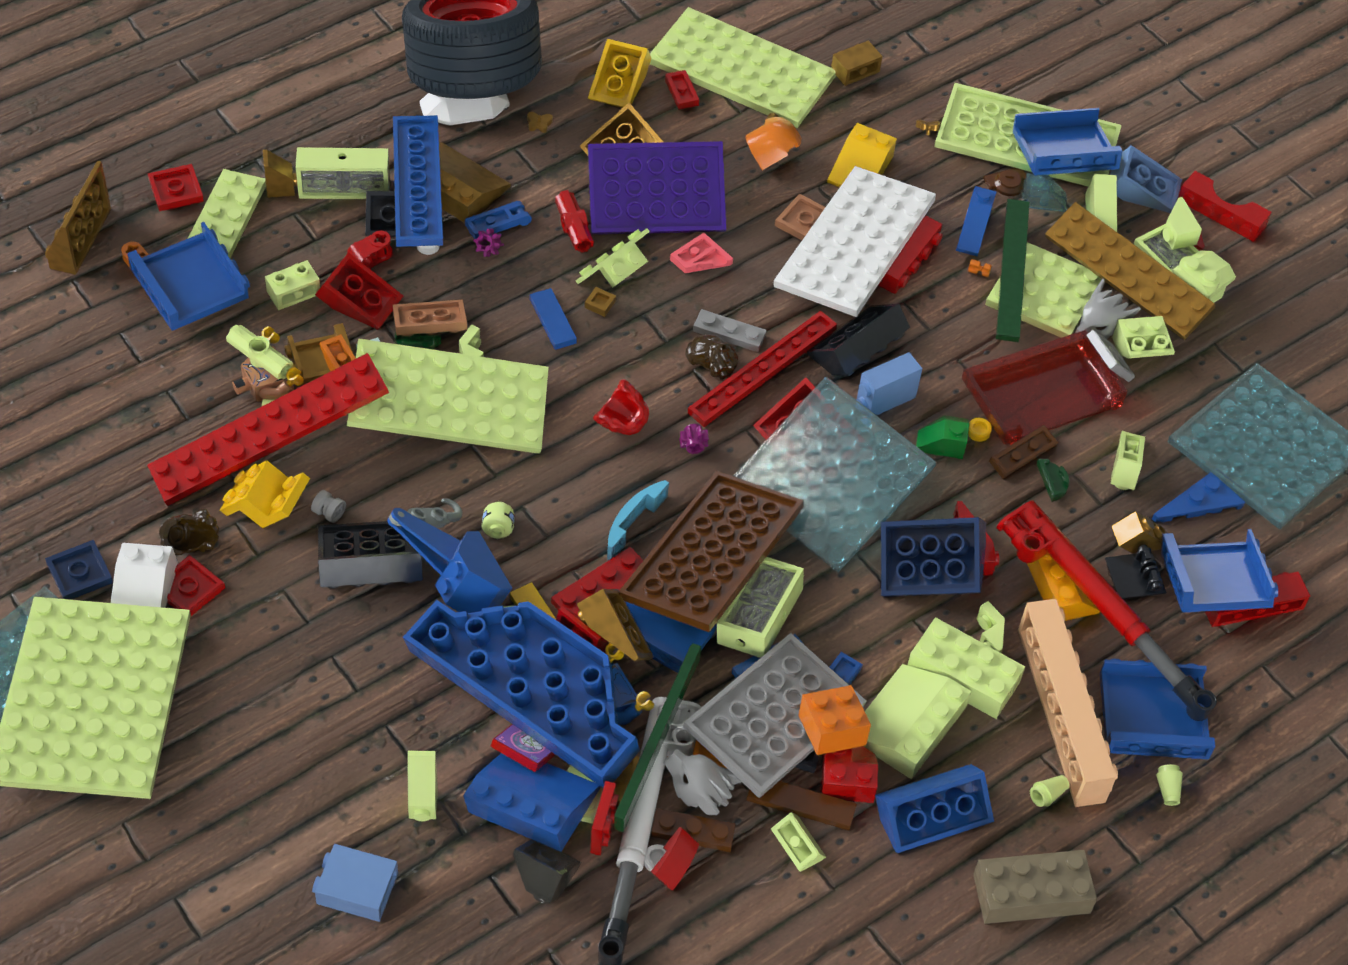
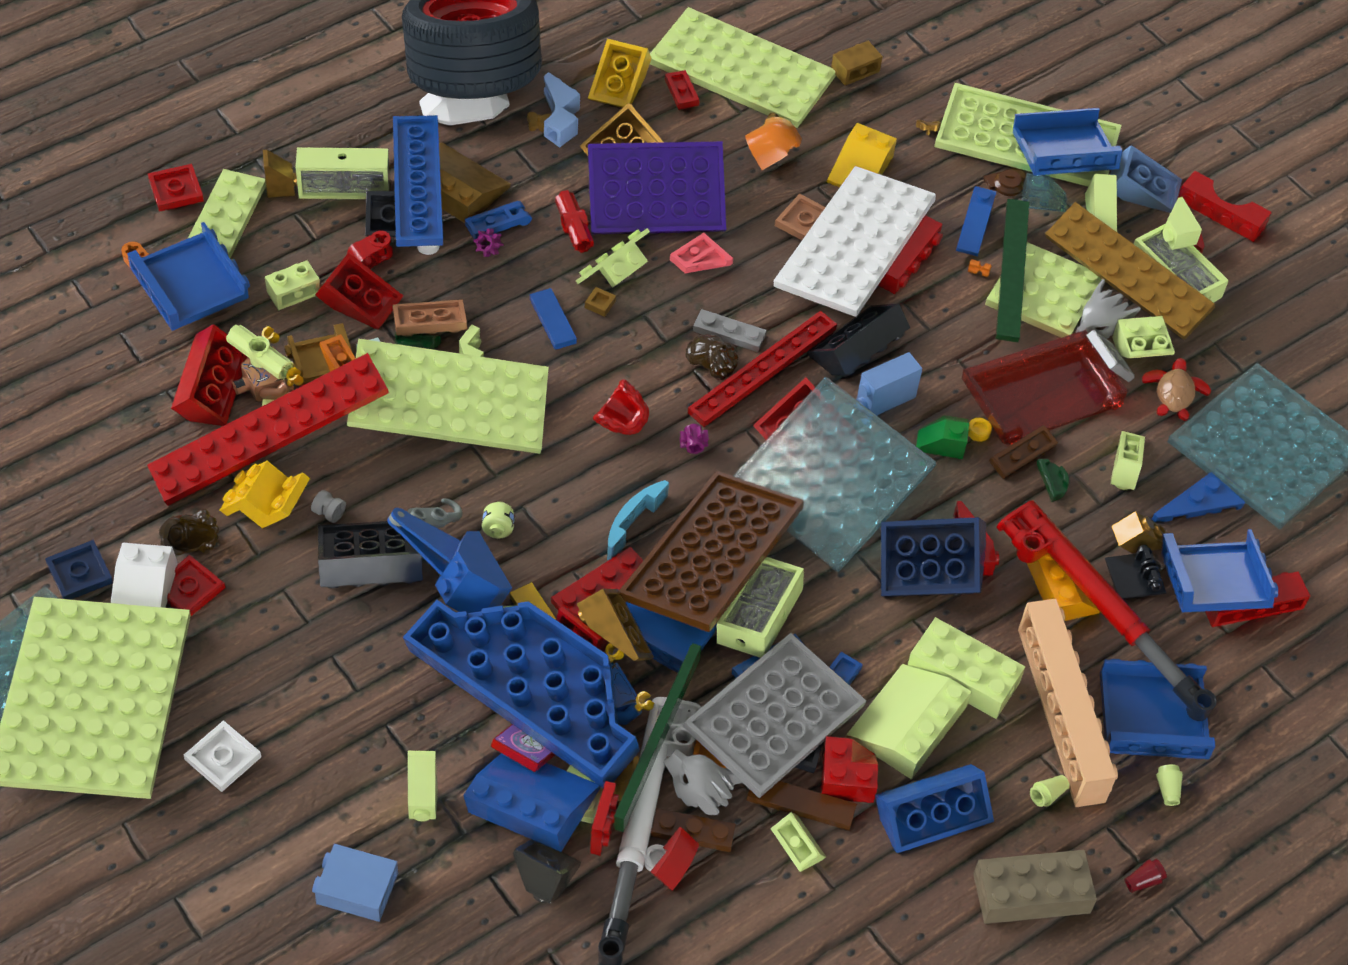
(80, 224): pearl gold slope -> none
(206, 383): none -> red slope
(222, 756): none -> white plate
(563, 104): none -> light blue arch
(834, 719): orange brick -> none
(993, 623): yellowish green slope -> none
(1147, 875): none -> dark red cone
(1176, 388): none -> medium nougat animal
(1205, 272): yellowish green slope -> none

